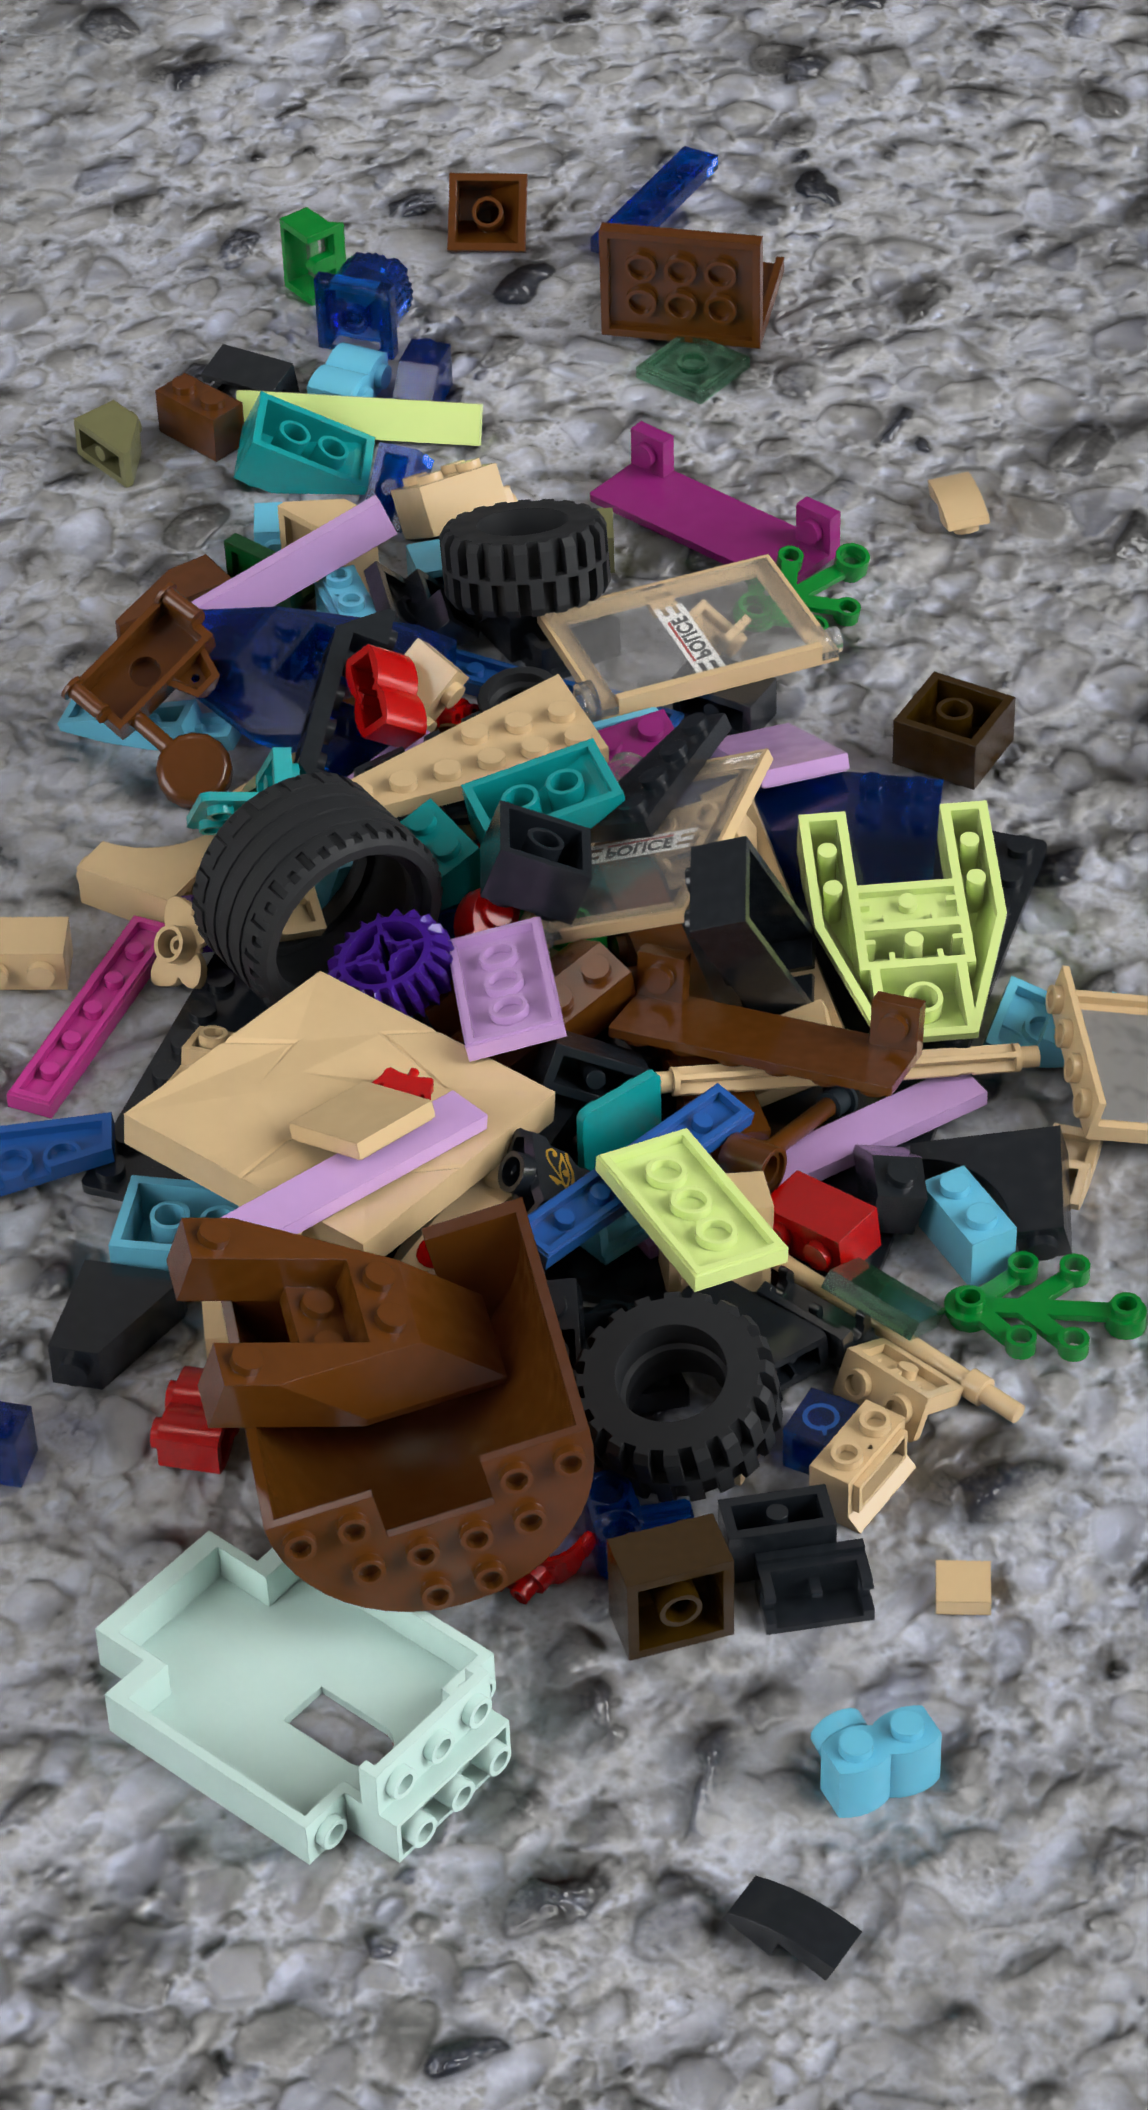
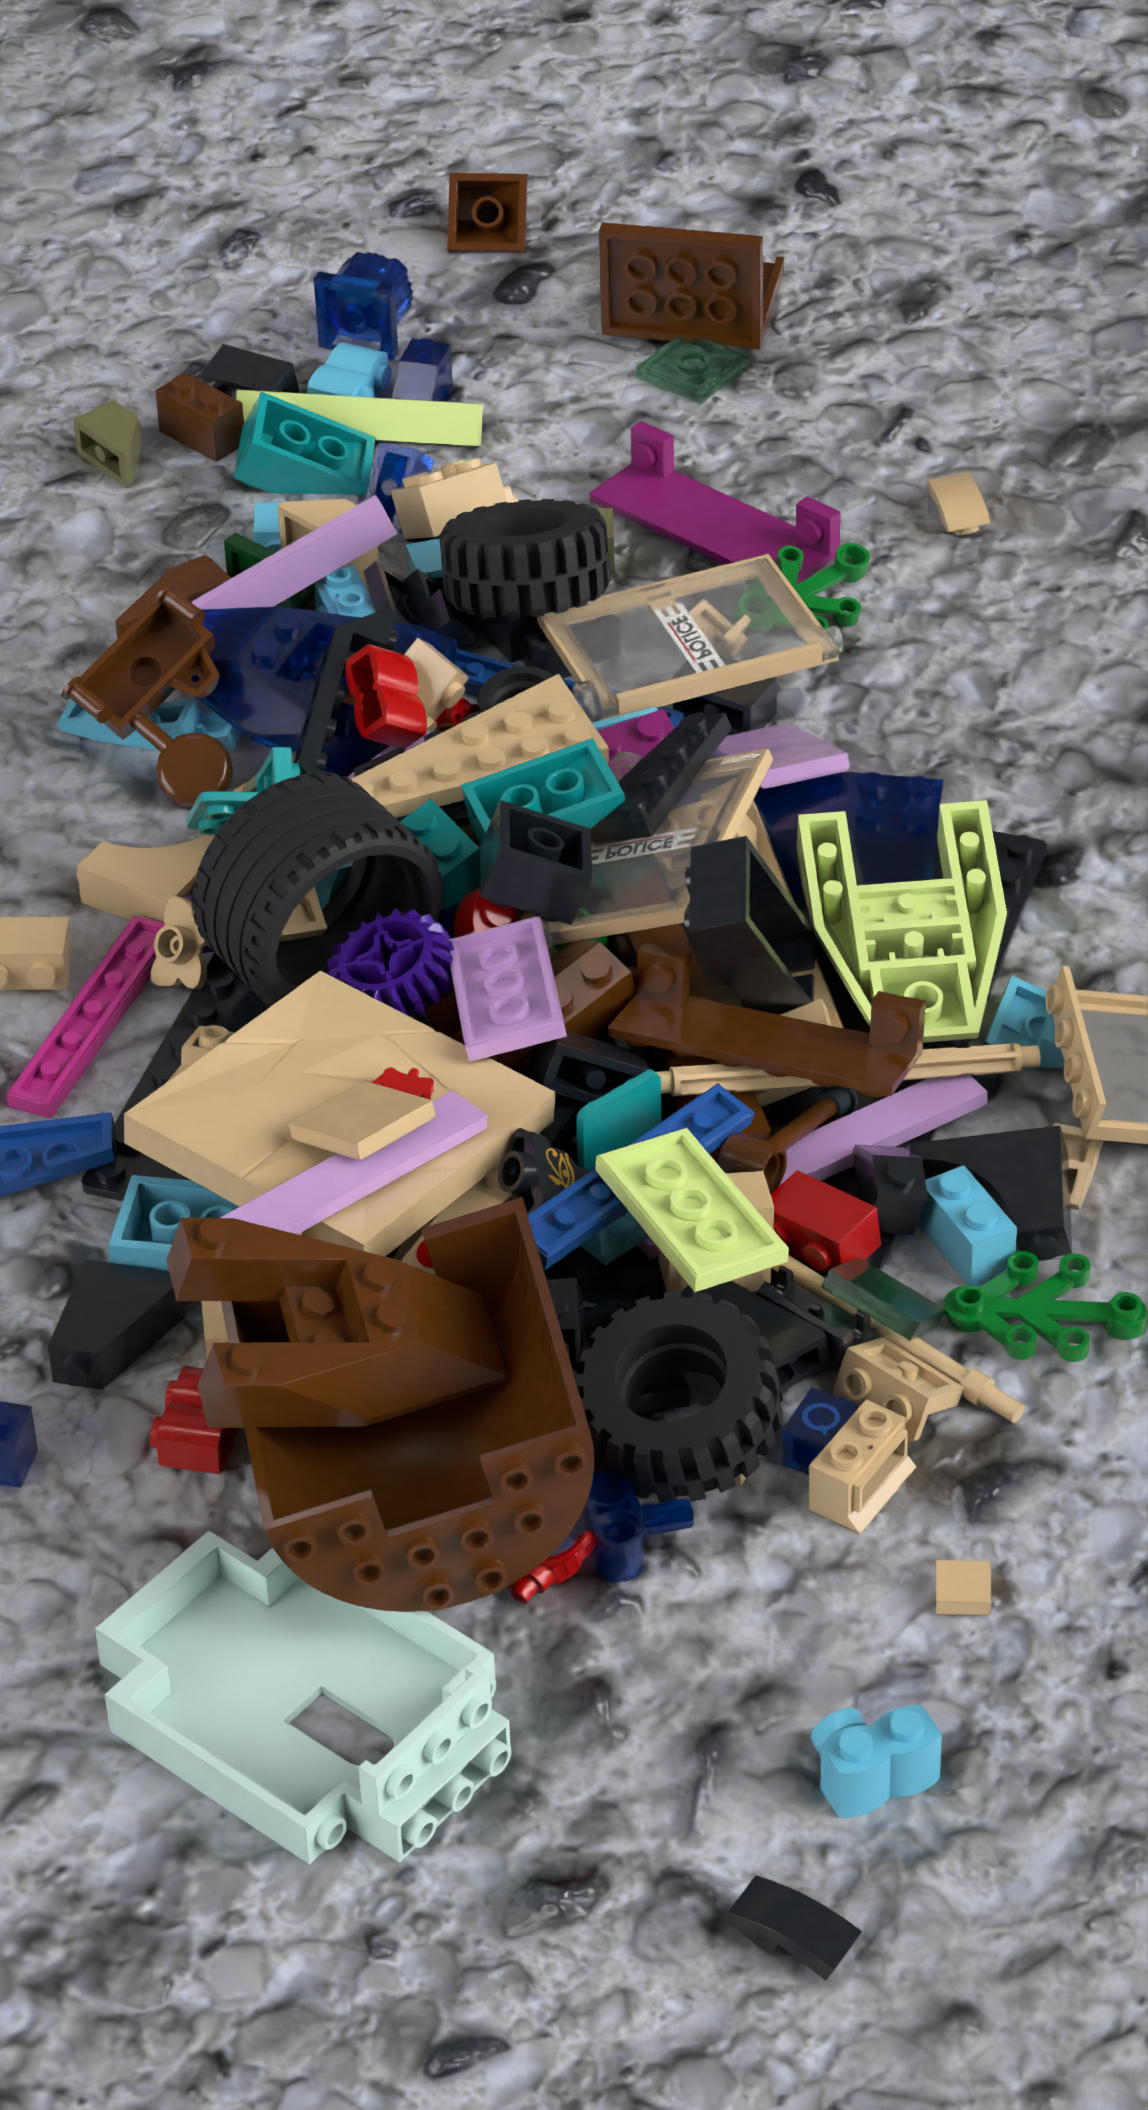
(309, 247): green window -> none
(665, 191): clear blue plate -> none
(671, 1586): dark brown brick -> none
(774, 1523): black brick -> none
(814, 1586): black hinge -> none
(953, 730): dark brown brick -> none

